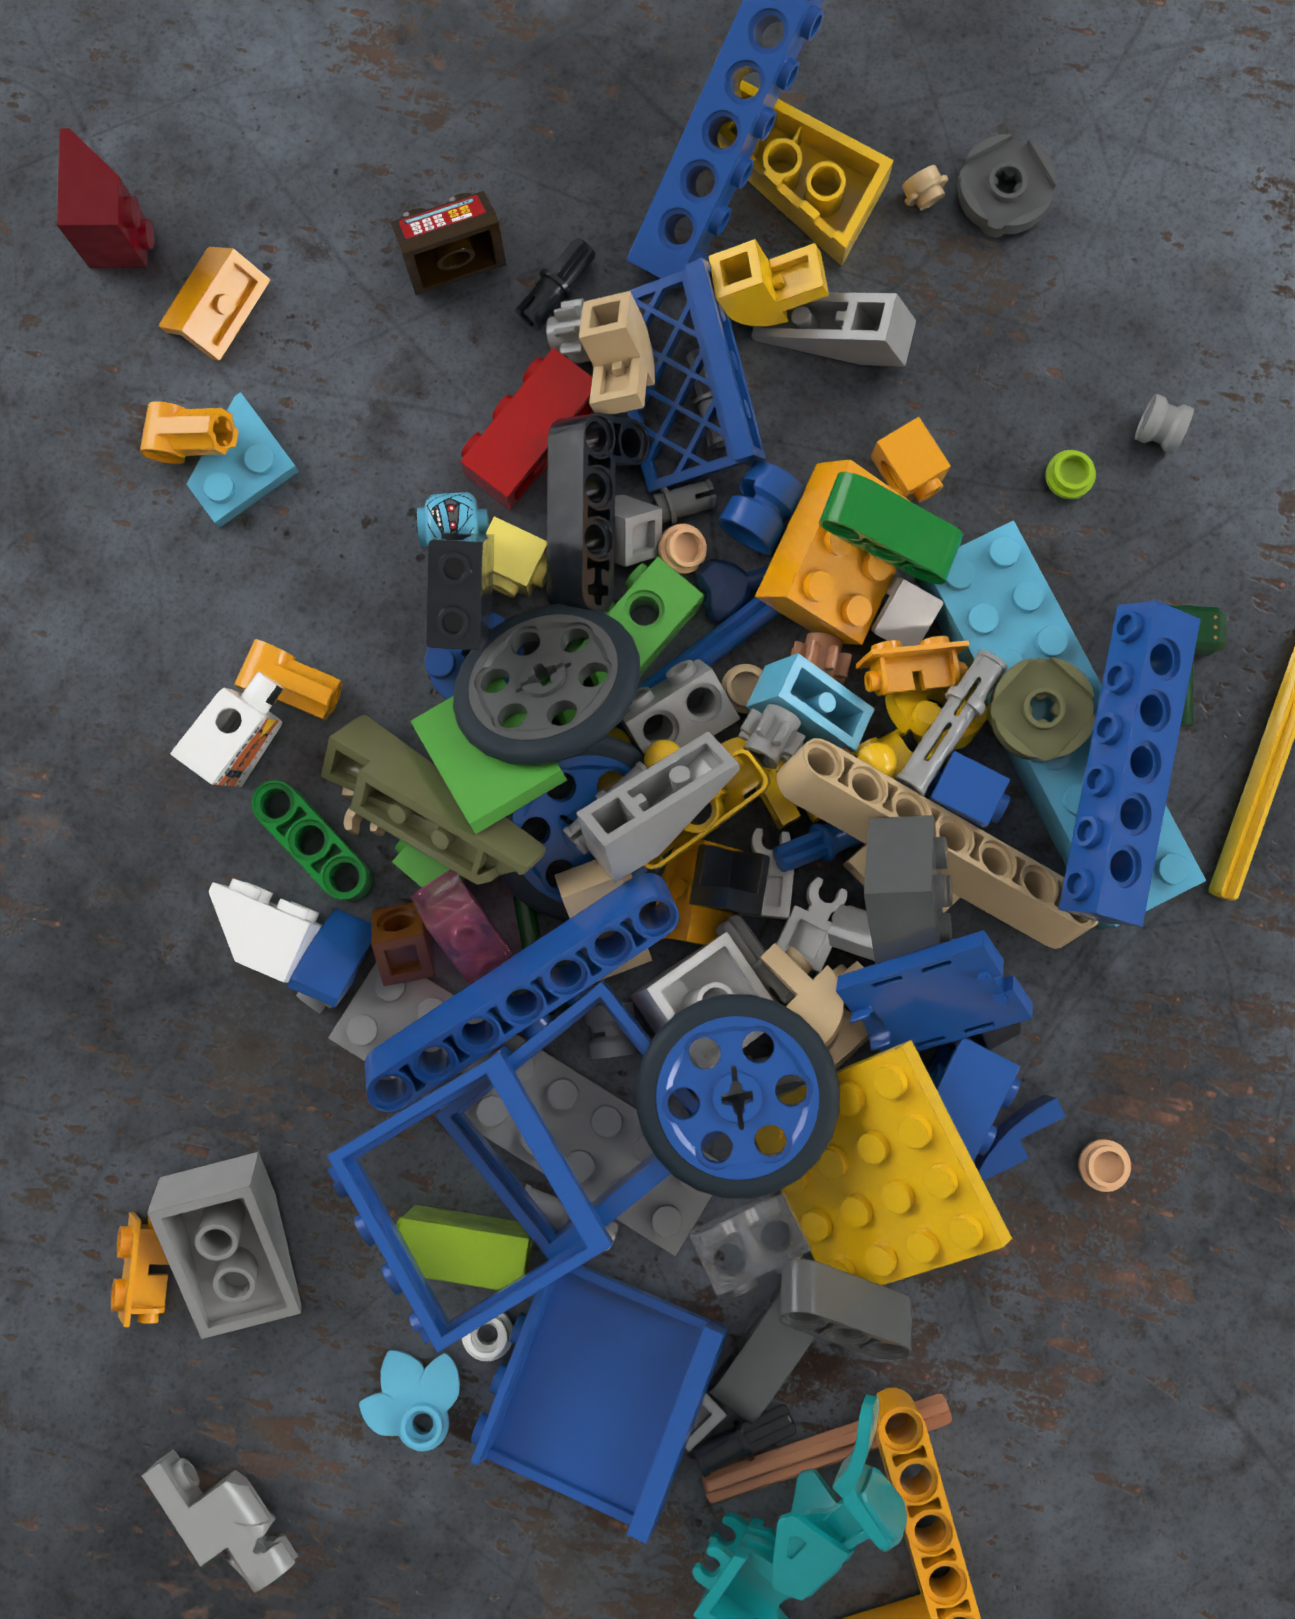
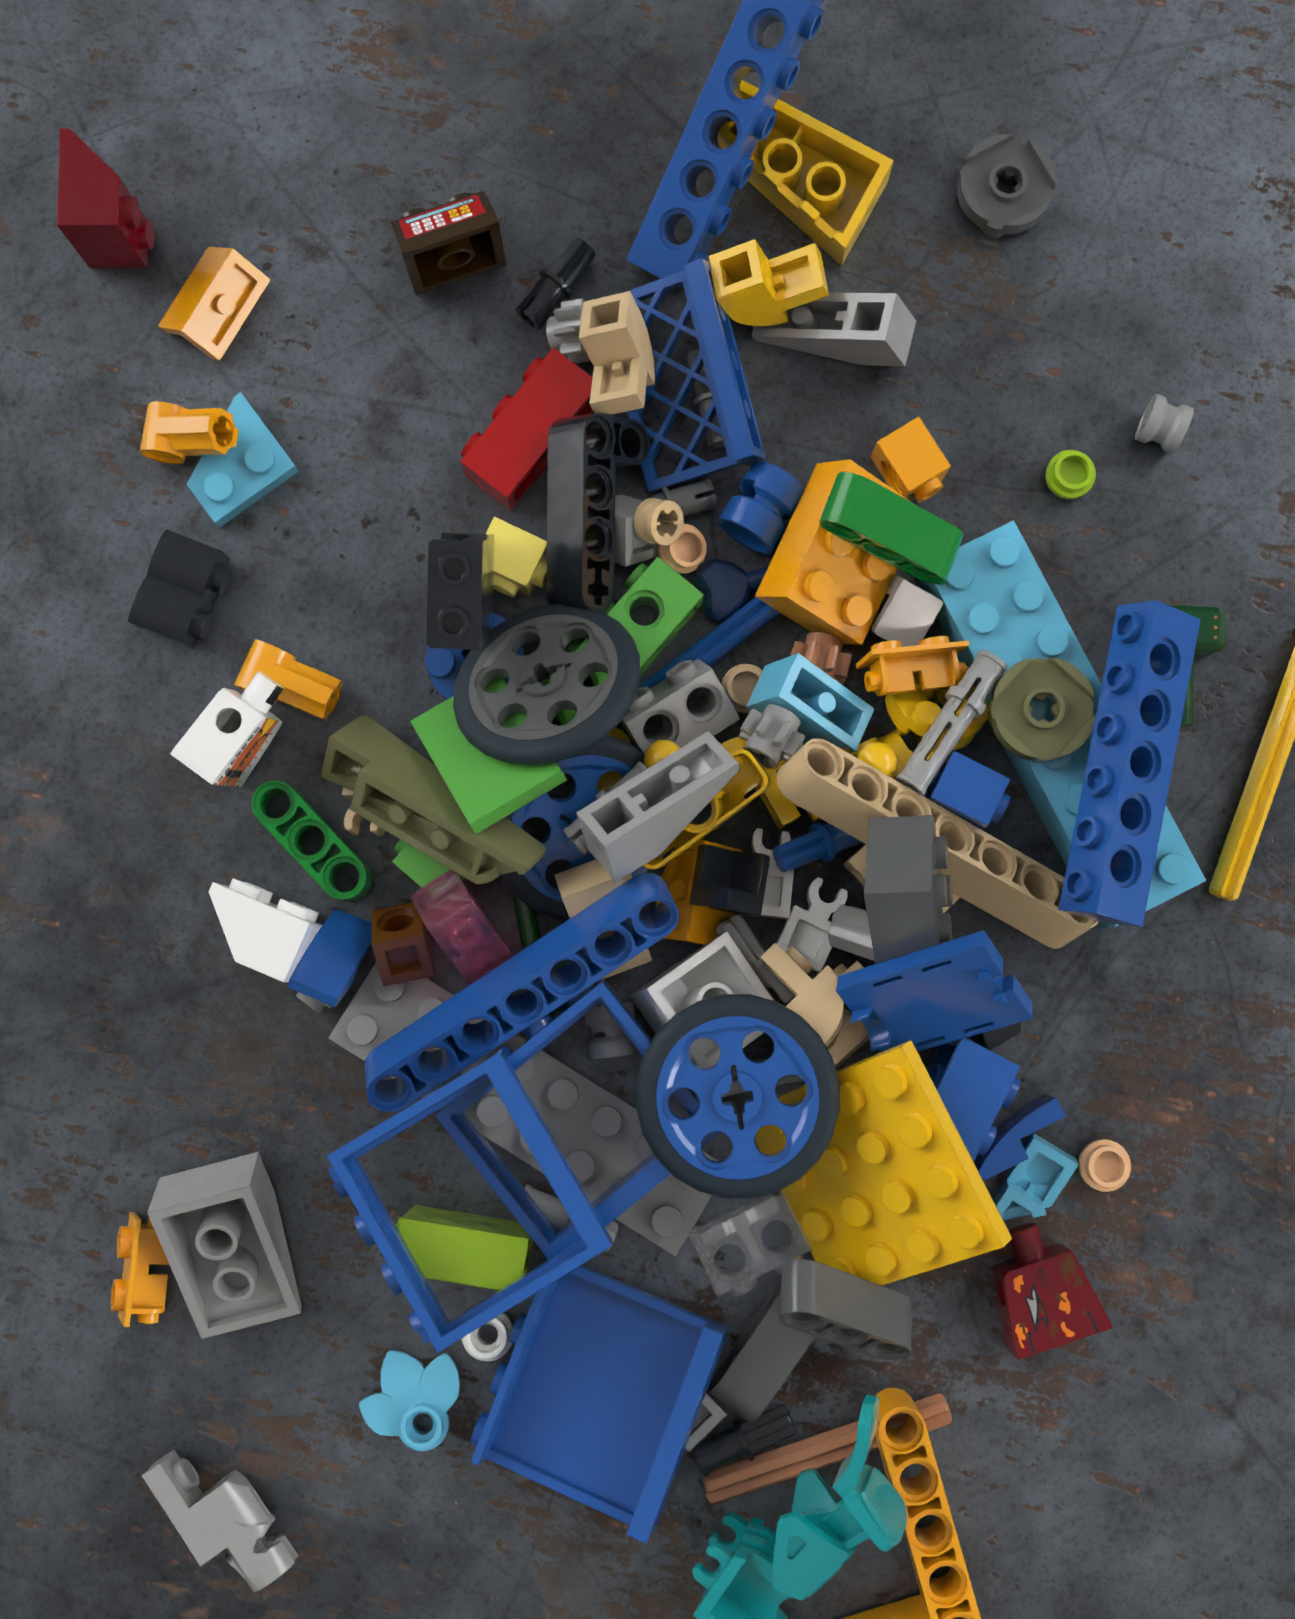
(180, 589): none -> black brick
(450, 514): medium azure head -> none
(670, 522): none -> tan bush
(925, 188): tan plate -> none
(1036, 1181): none -> medium azure slope
(1044, 1296): none -> dark red torso

